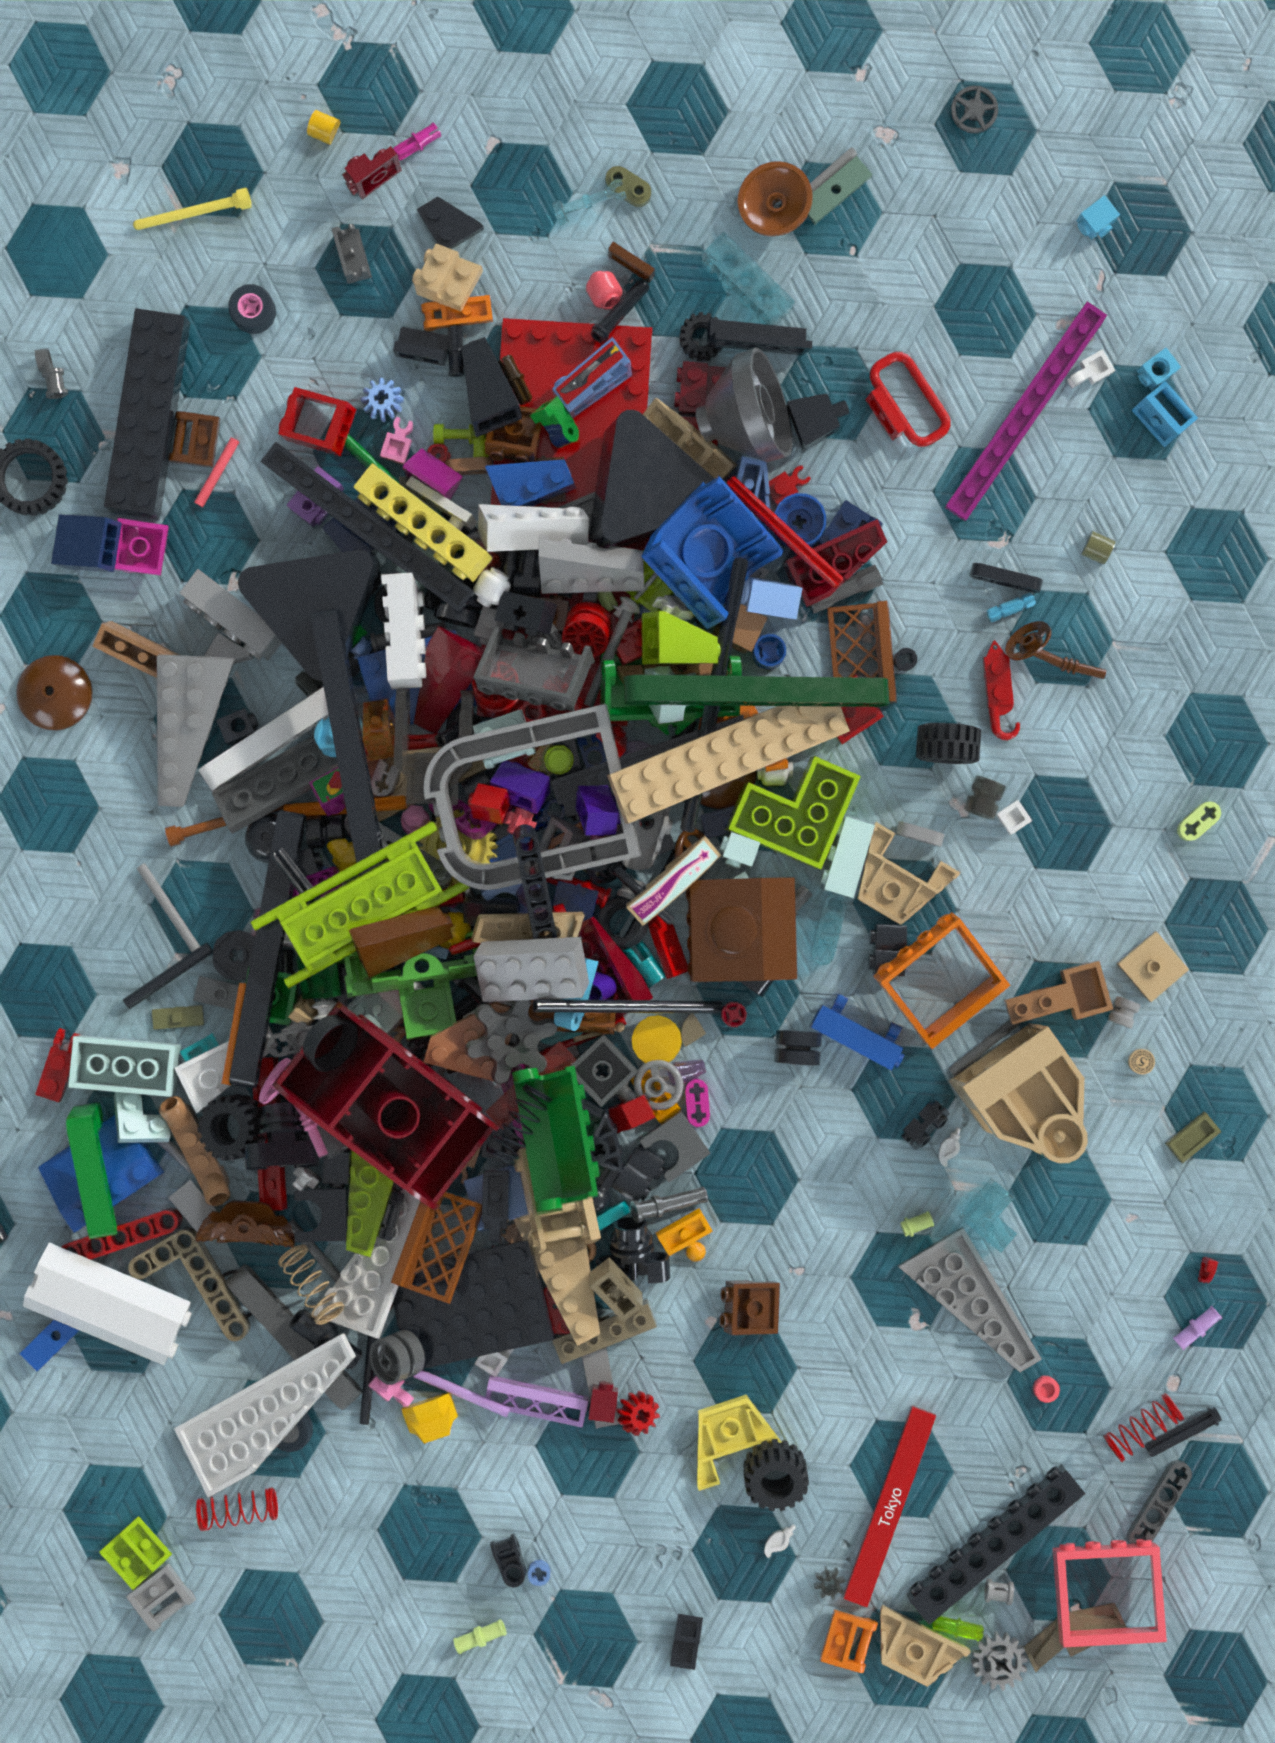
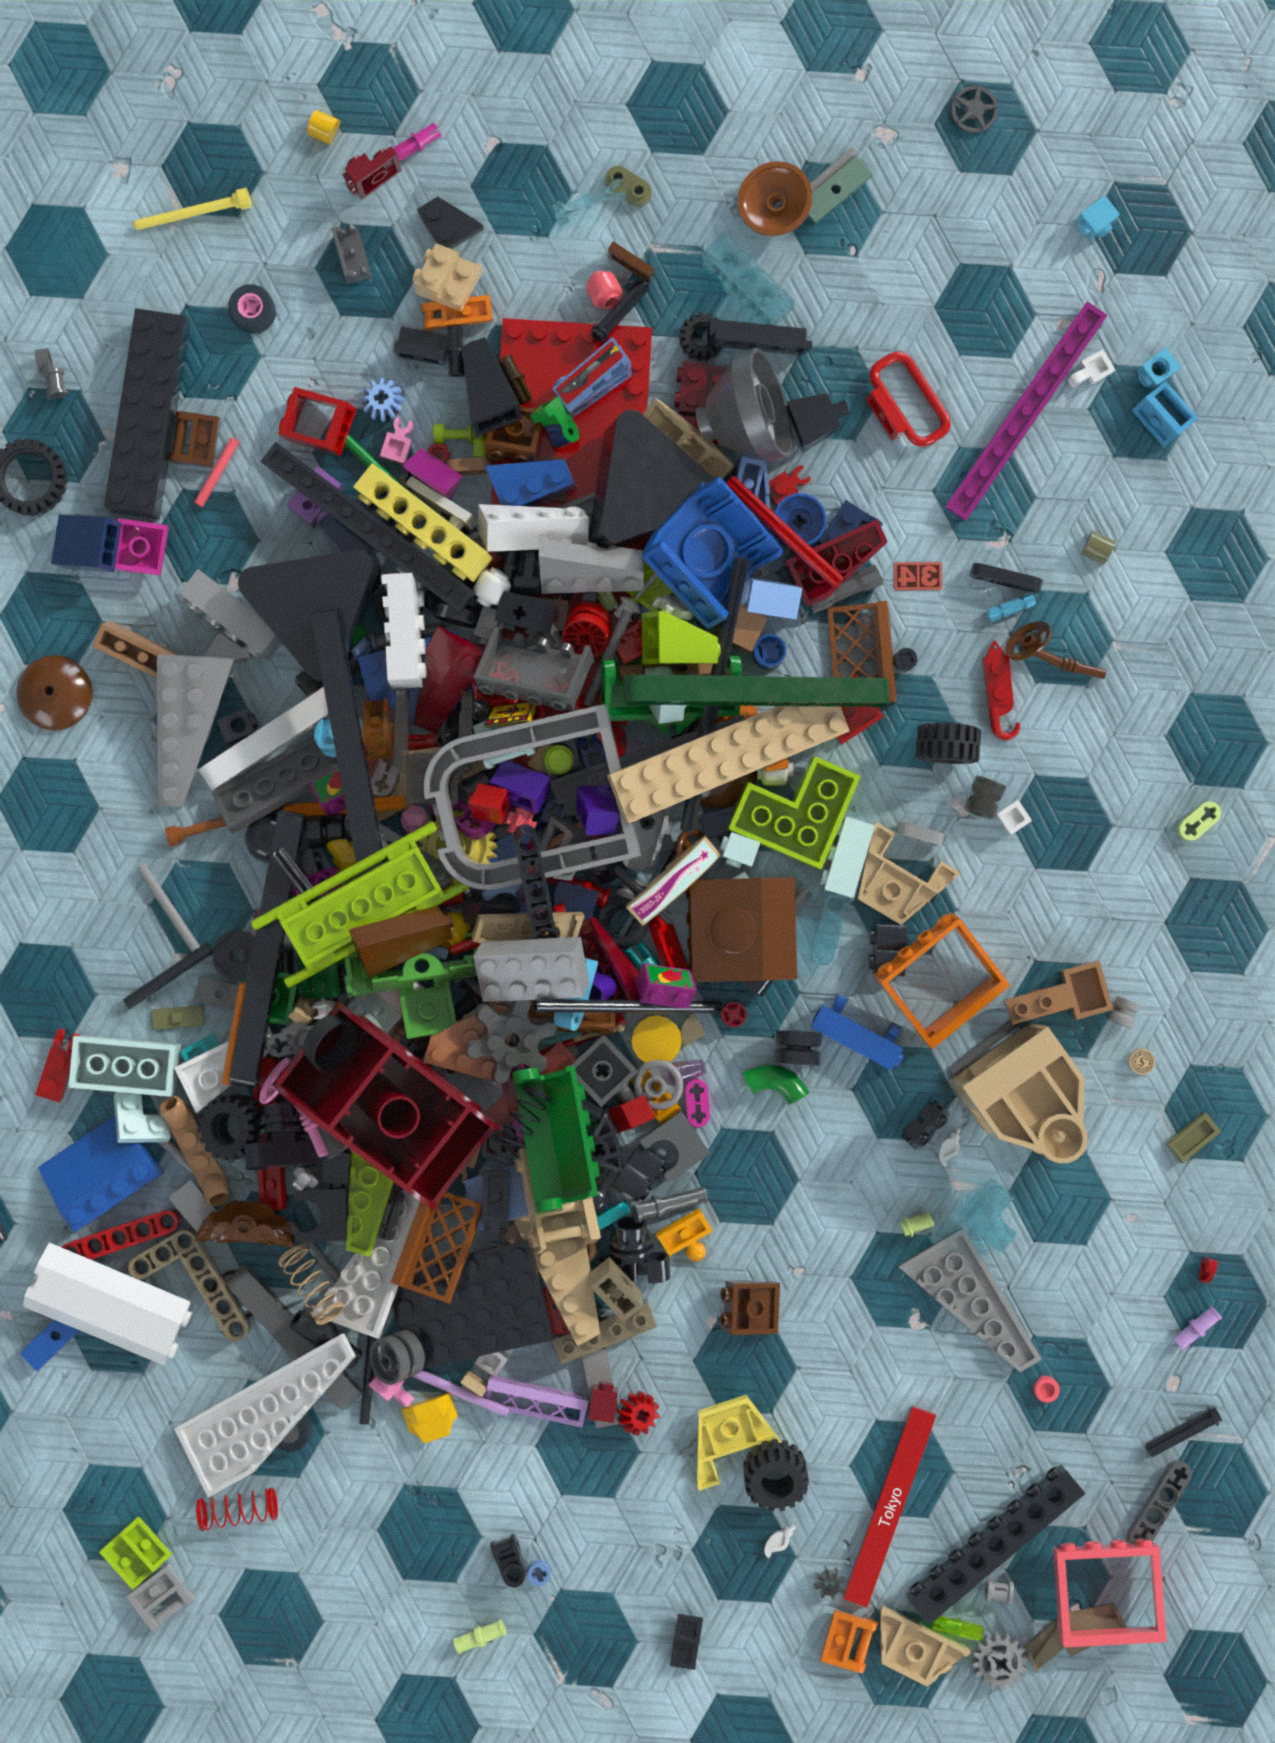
(82, 1130): green beam -> none
(474, 1383): none -> tan tile
(481, 710): none -> black arm
(510, 714): none -> piece
(665, 986): none -> magenta brick
(778, 1079): none -> green cylinder
(918, 575): none -> clear red sticker
(1152, 966): tan plate -> none
(1174, 1412): red piece -> none

